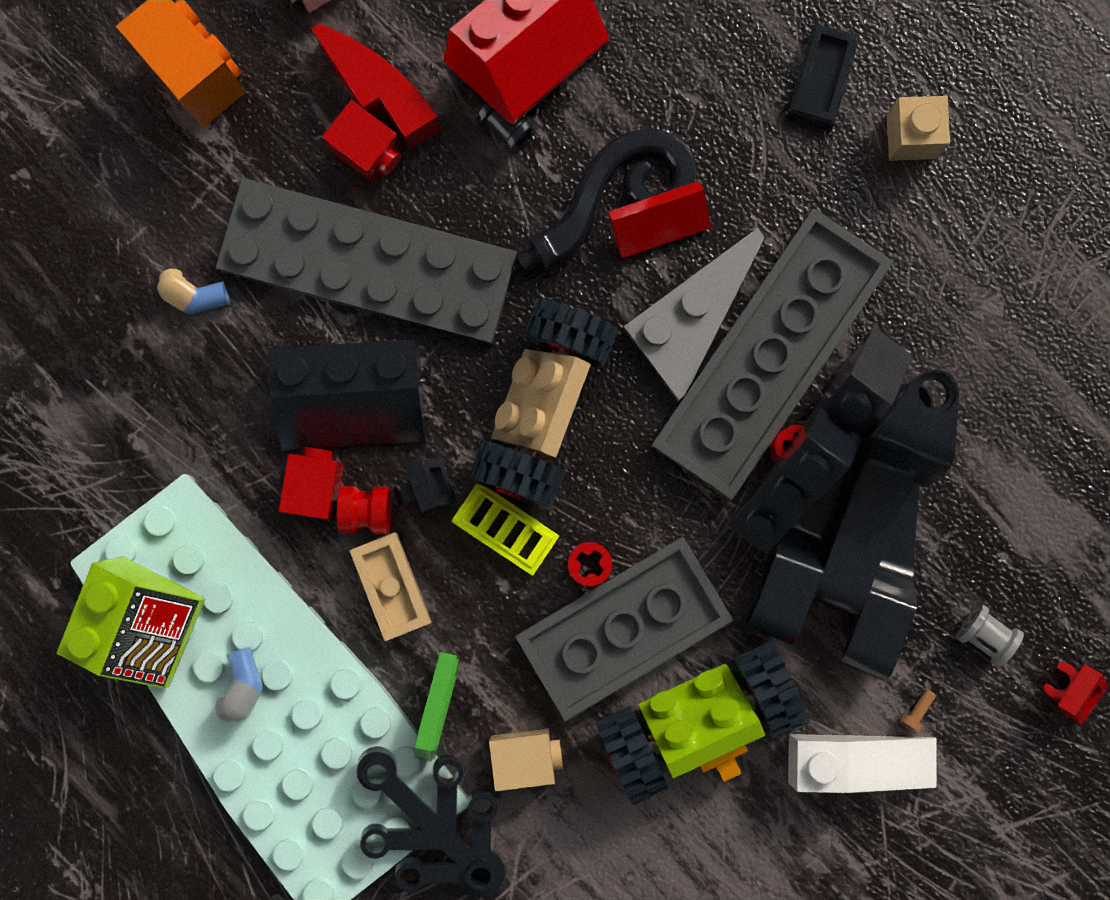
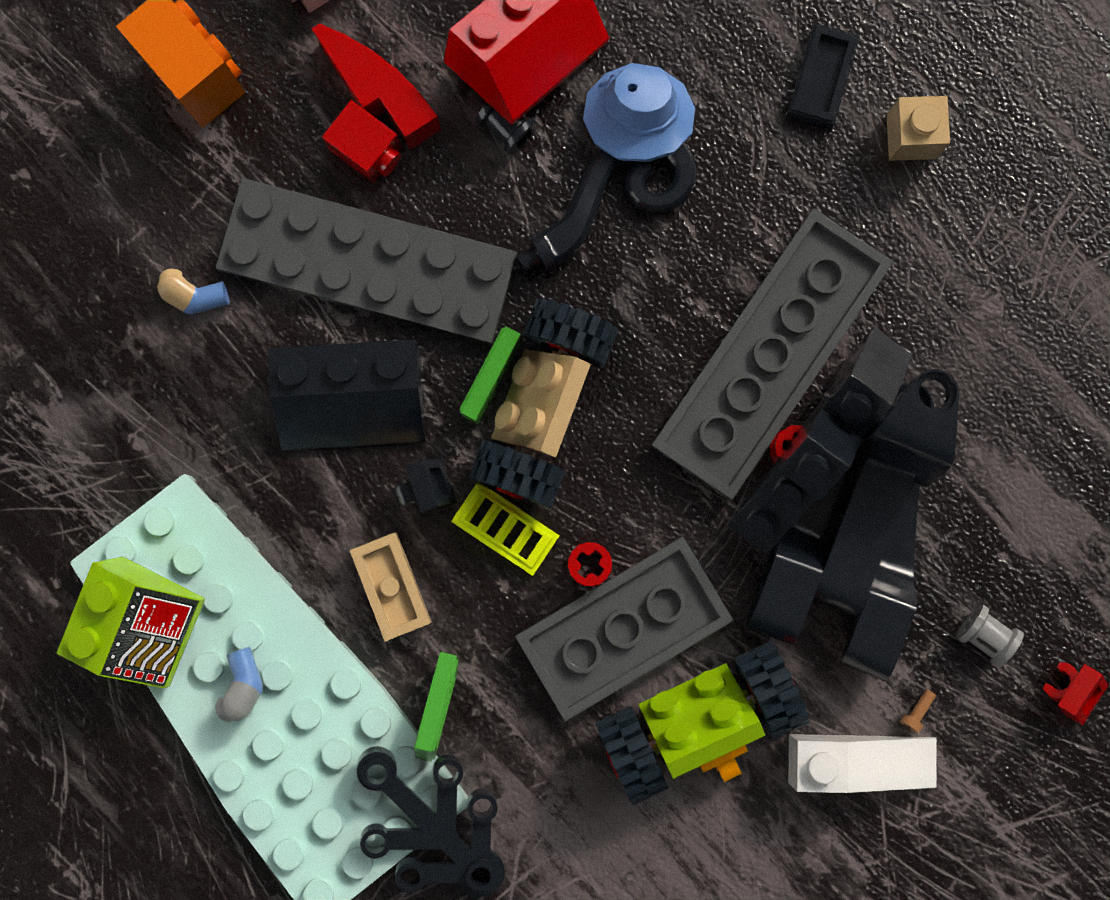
(311, 484): red brick -> none
(364, 510): red wheel -> none
(490, 375): none -> bright green tile
(524, 759): tan brick -> none
(641, 122): none -> medium blue hat
(660, 219): red tile -> none
(683, 323): light grey wing -> none

